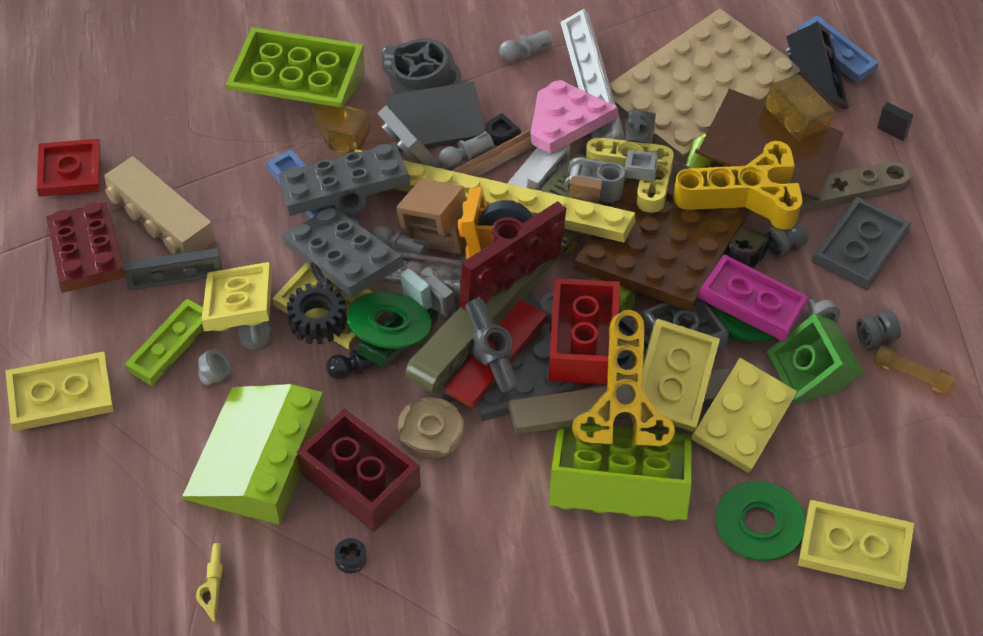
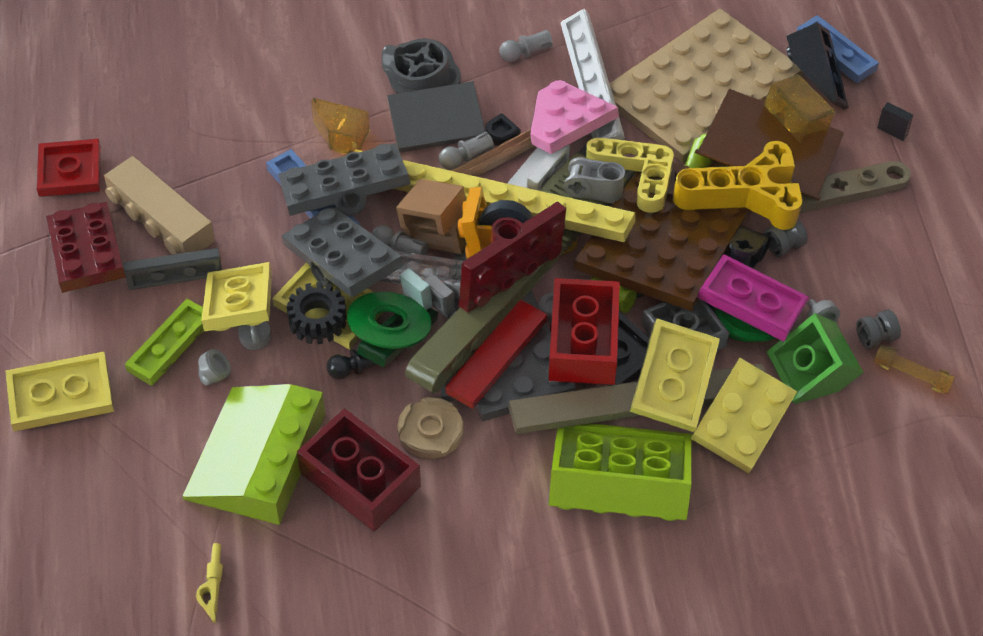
(298, 67): lime slope -> none
(357, 562): black bush -> none
(408, 141): light grey wing -> none
(498, 359): dark grey axle -> none
(585, 189): medium nougat plate -> none
(639, 408): yellow beam -> none
(640, 126): dark grey axle -> none
(641, 165): light grey tile -> none
(760, 546): green piece -> none
(856, 544): light yellow plate -> none
(861, 243): dark grey tile -> none

